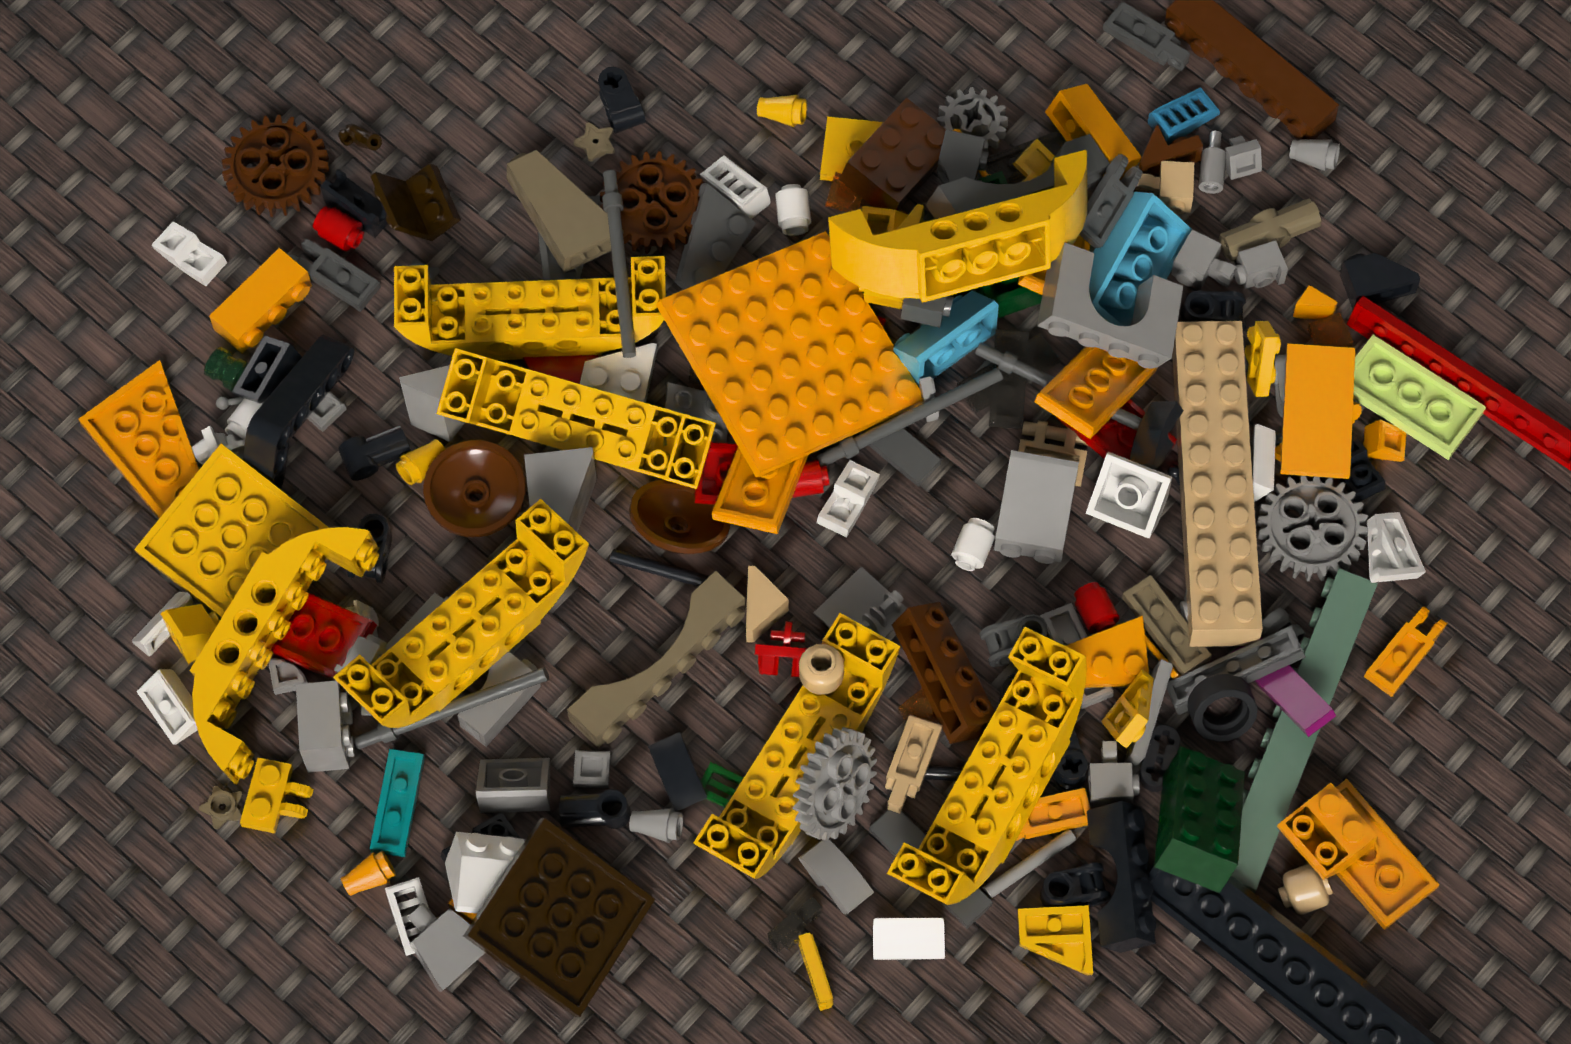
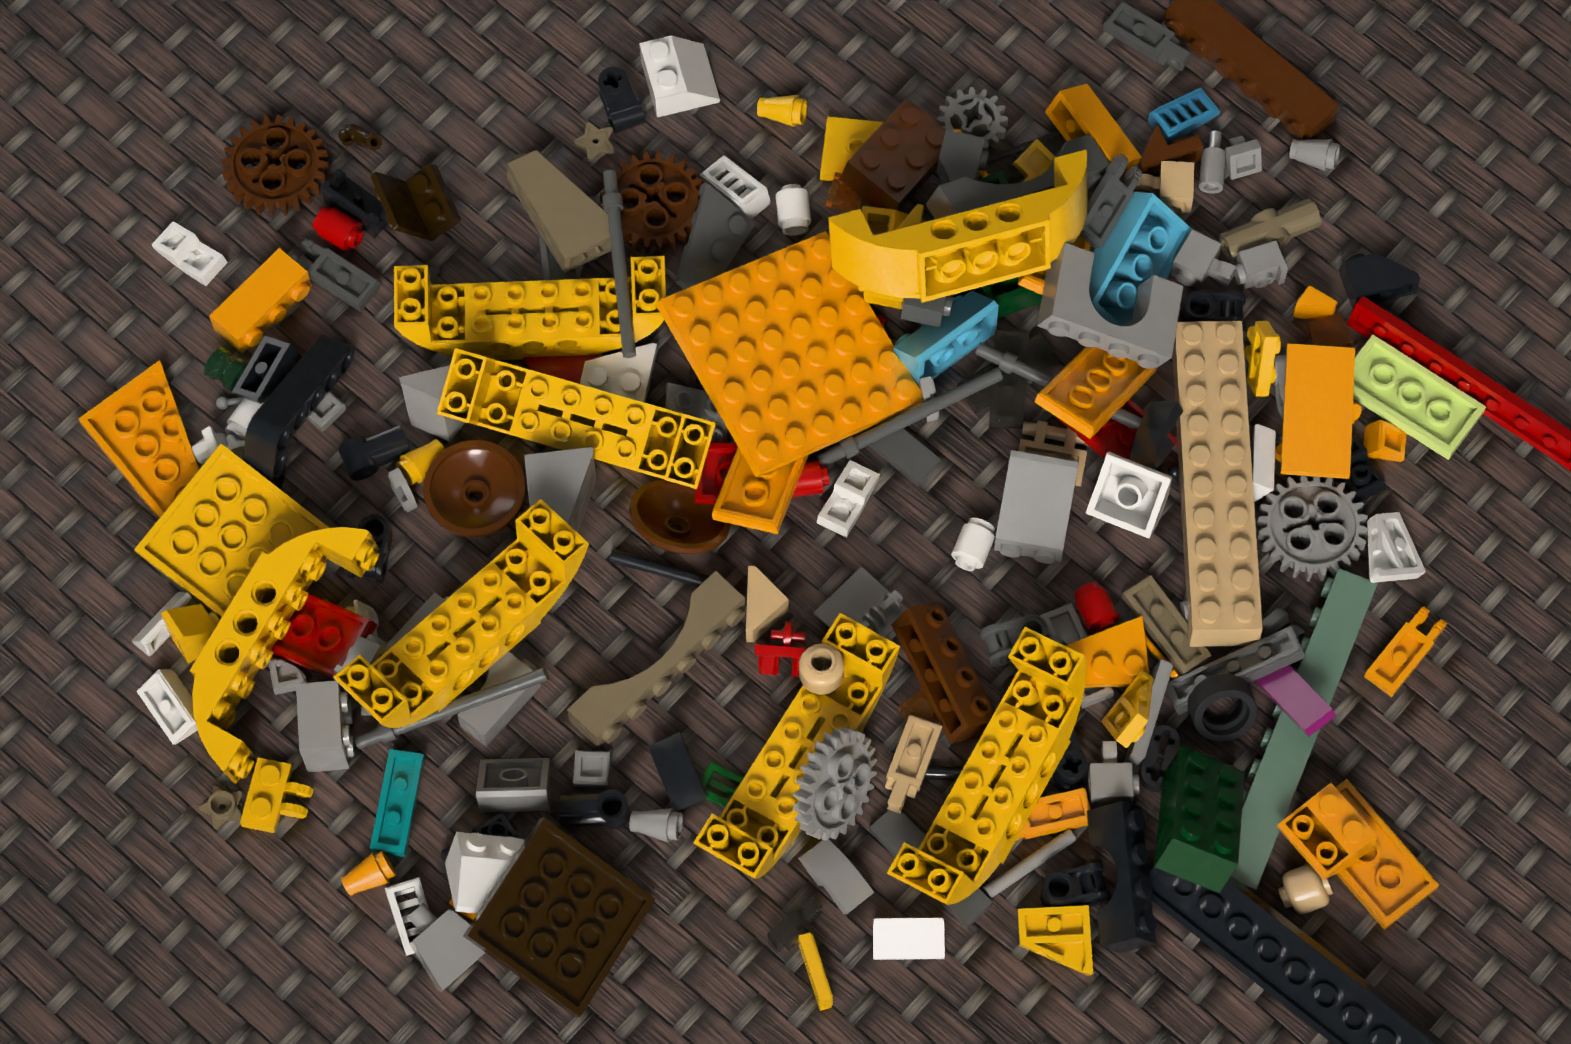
(402, 490): none -> light grey tile
(677, 75): none -> white slope

